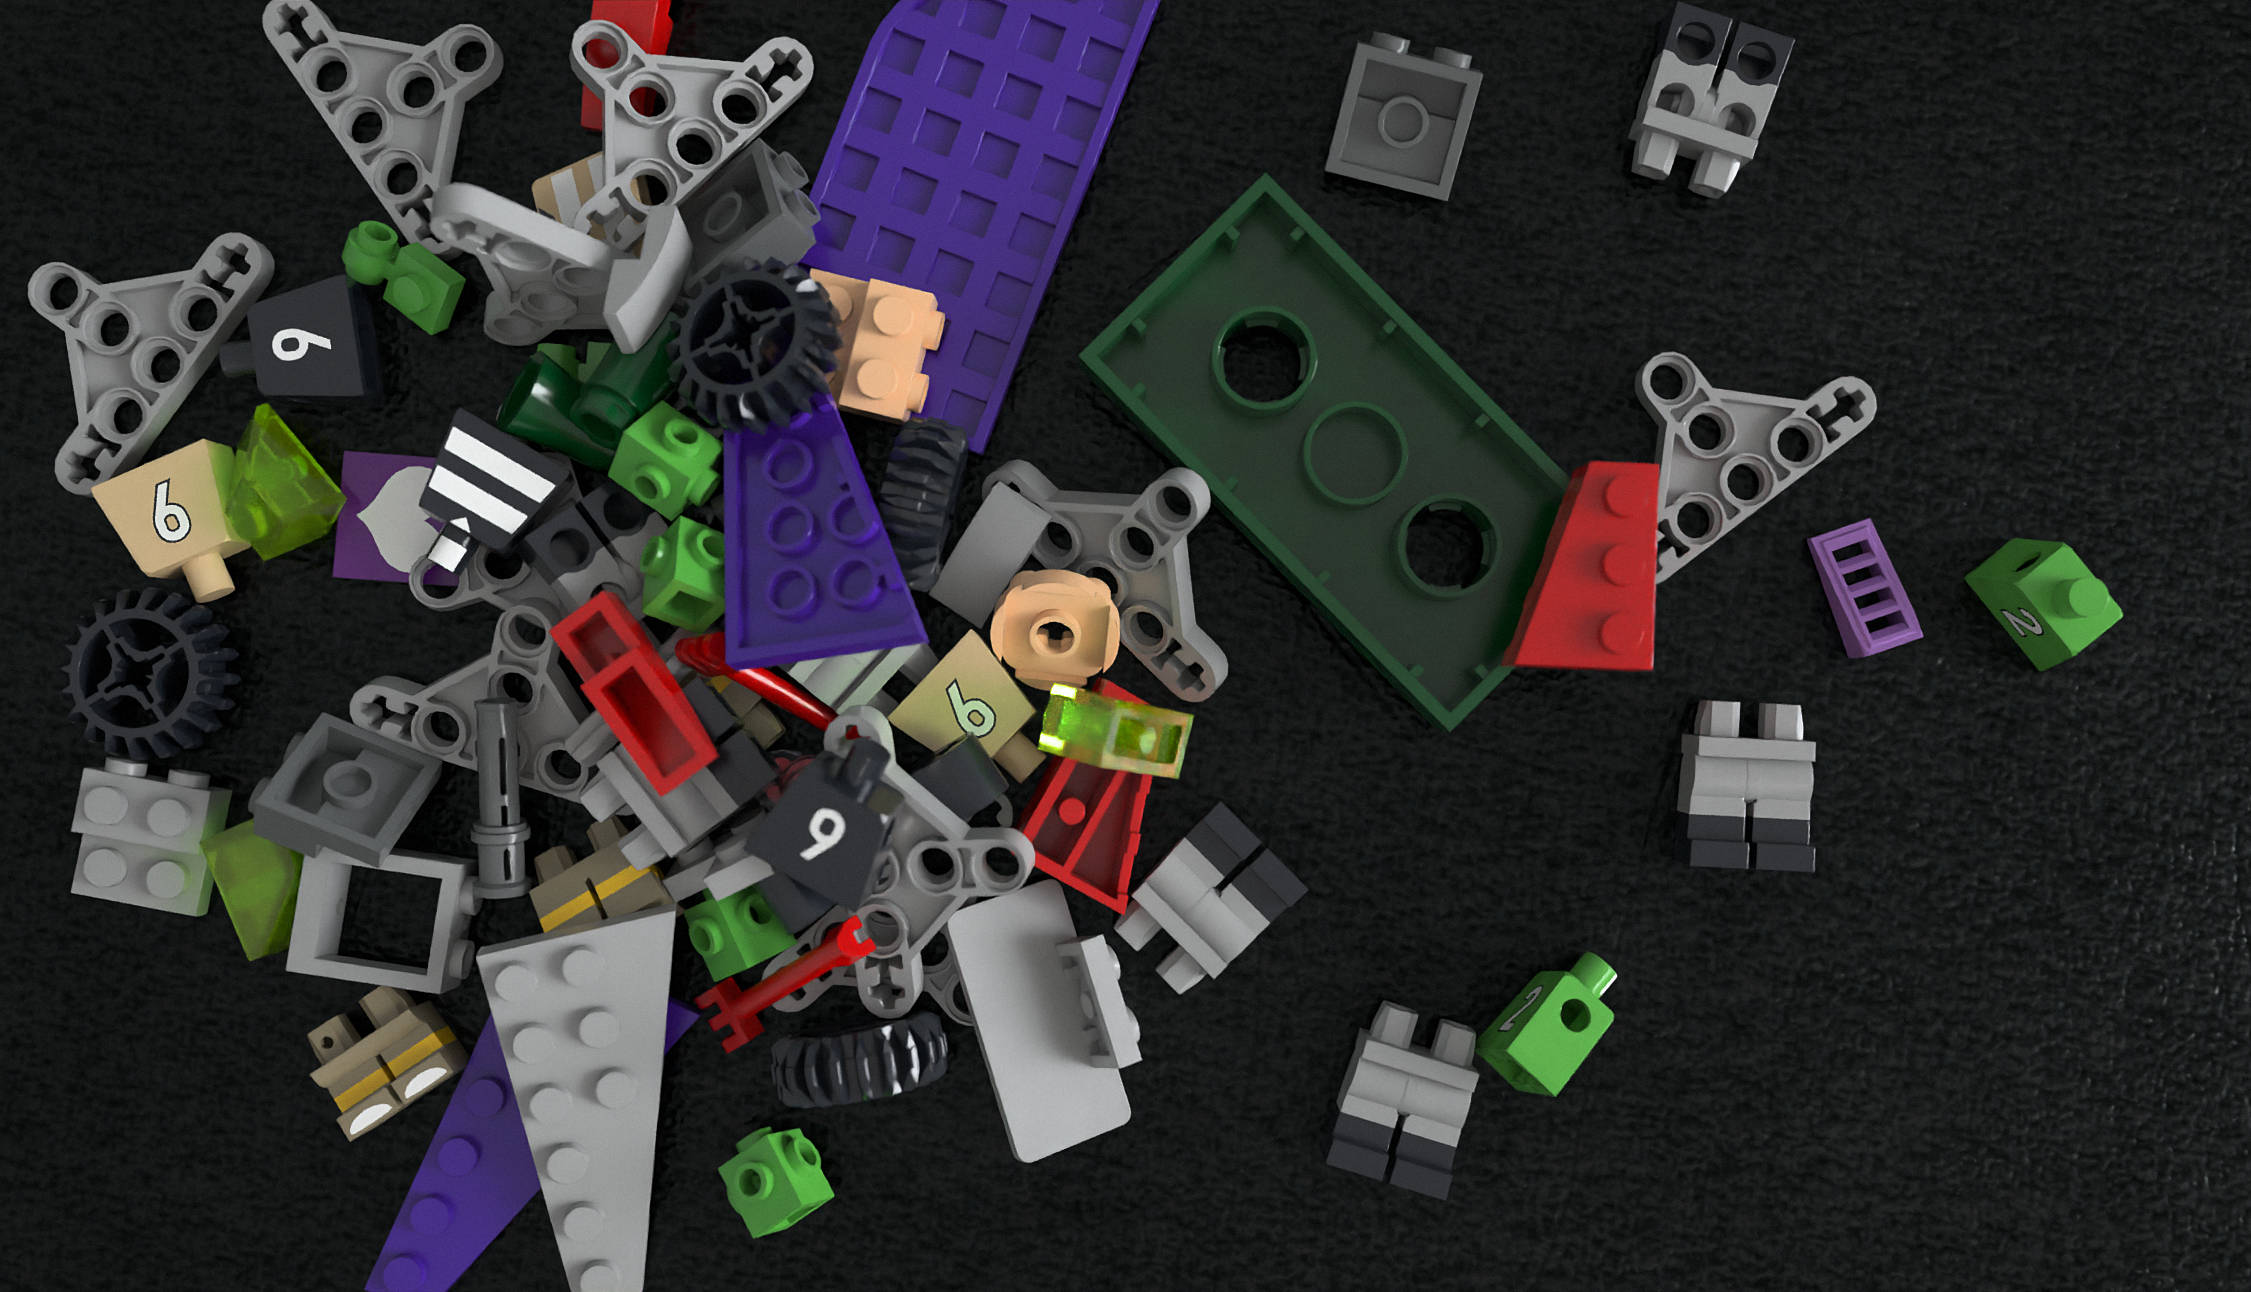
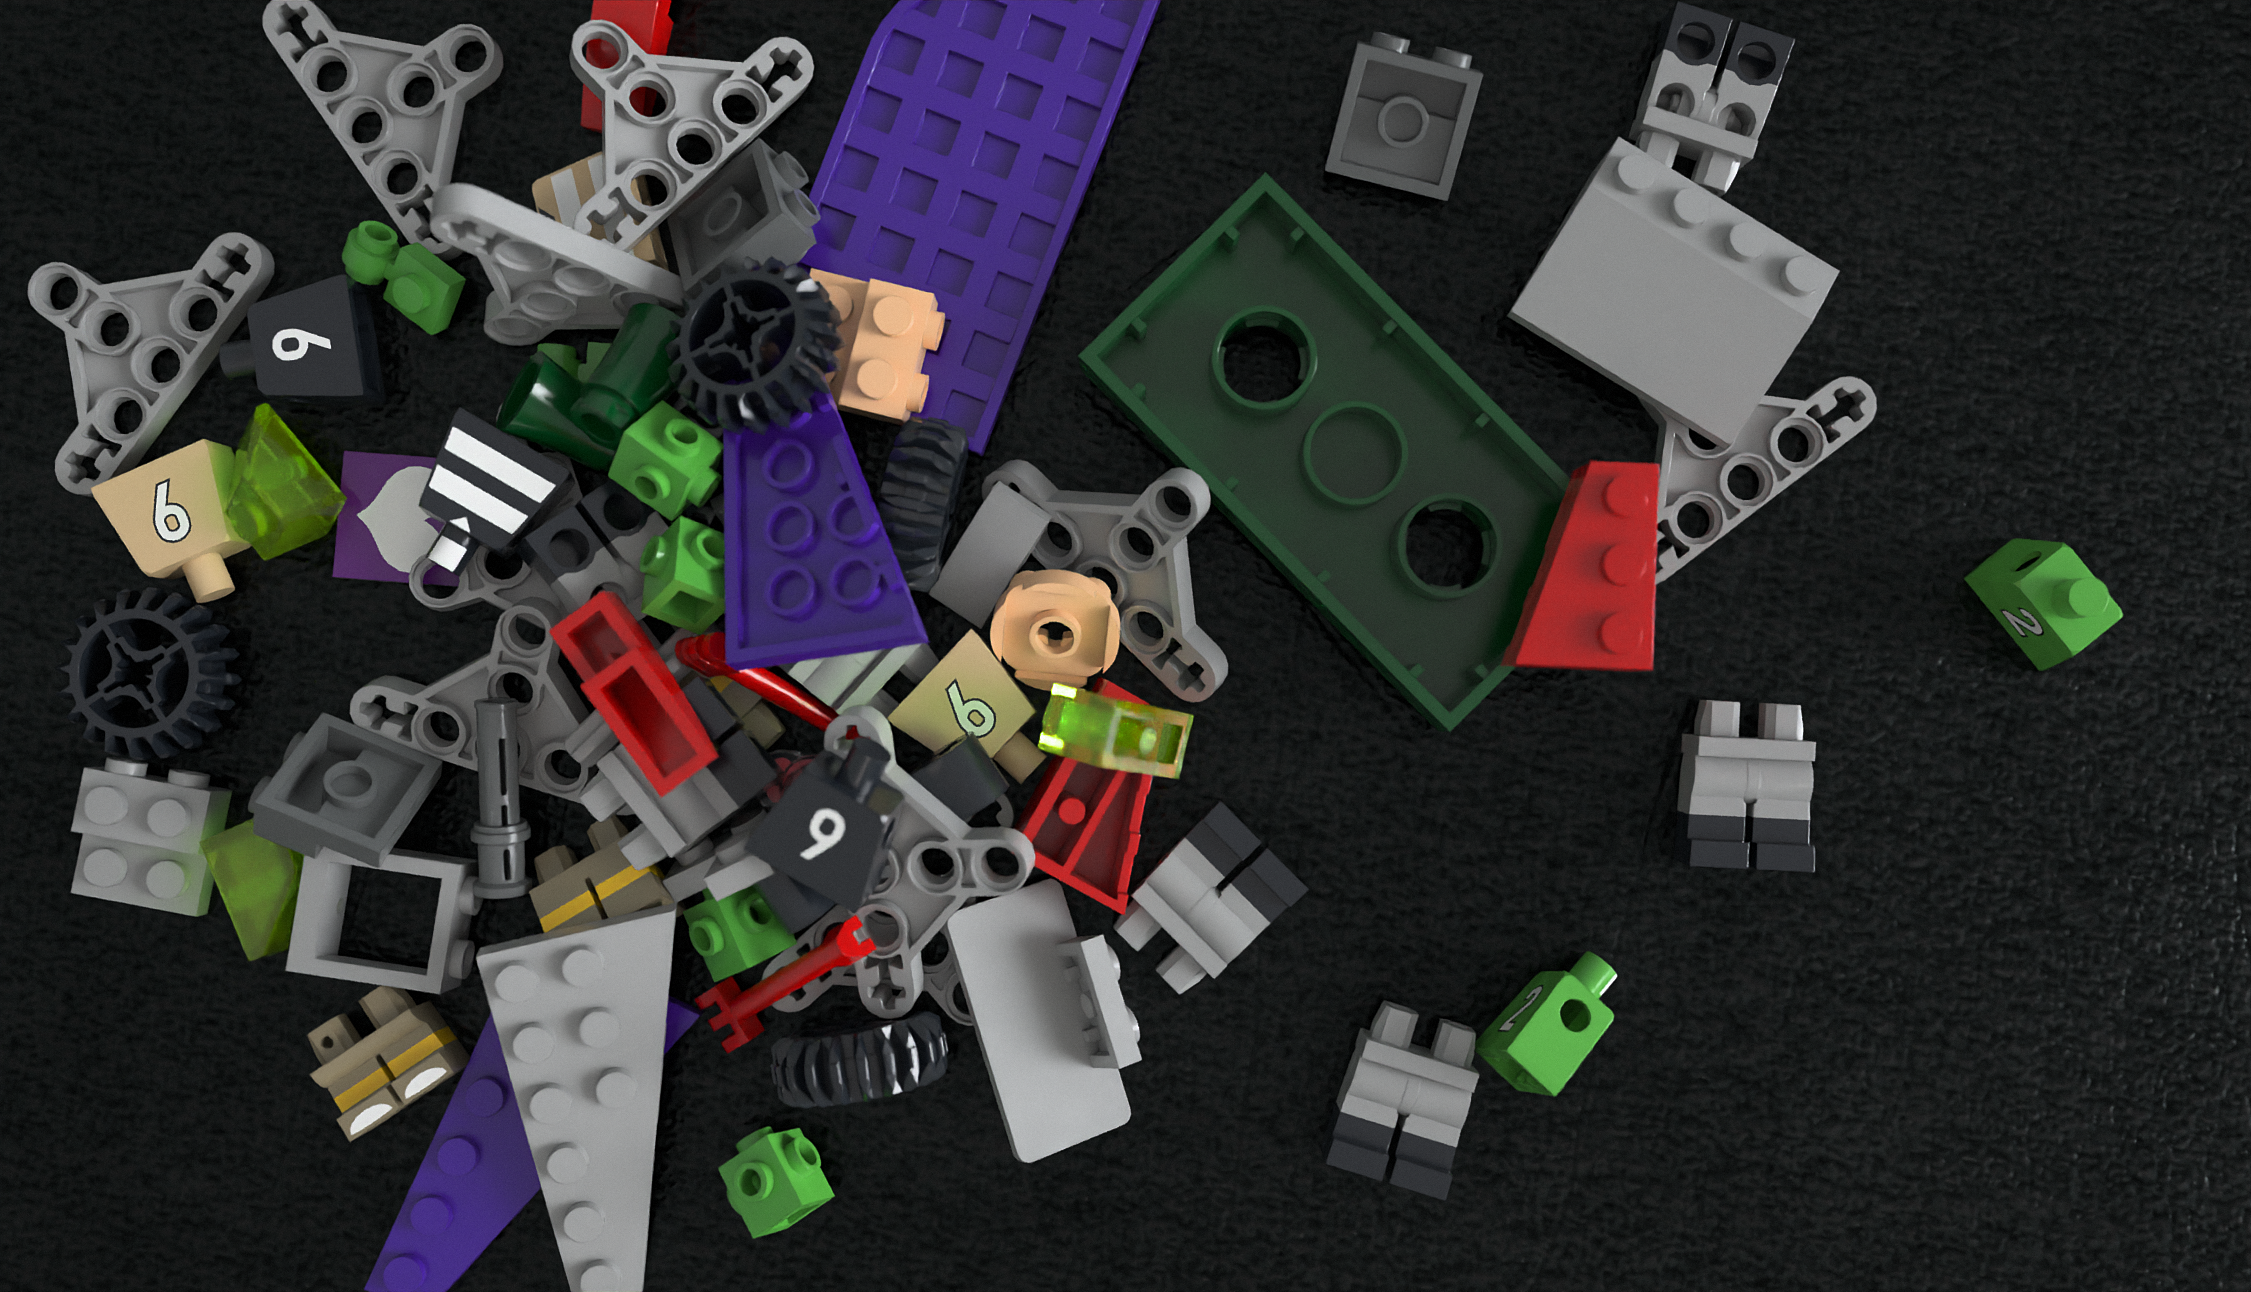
(646, 287): light grey slope -> none
(1673, 293): none -> light grey slope
(1849, 619): medium lavender slope -> none

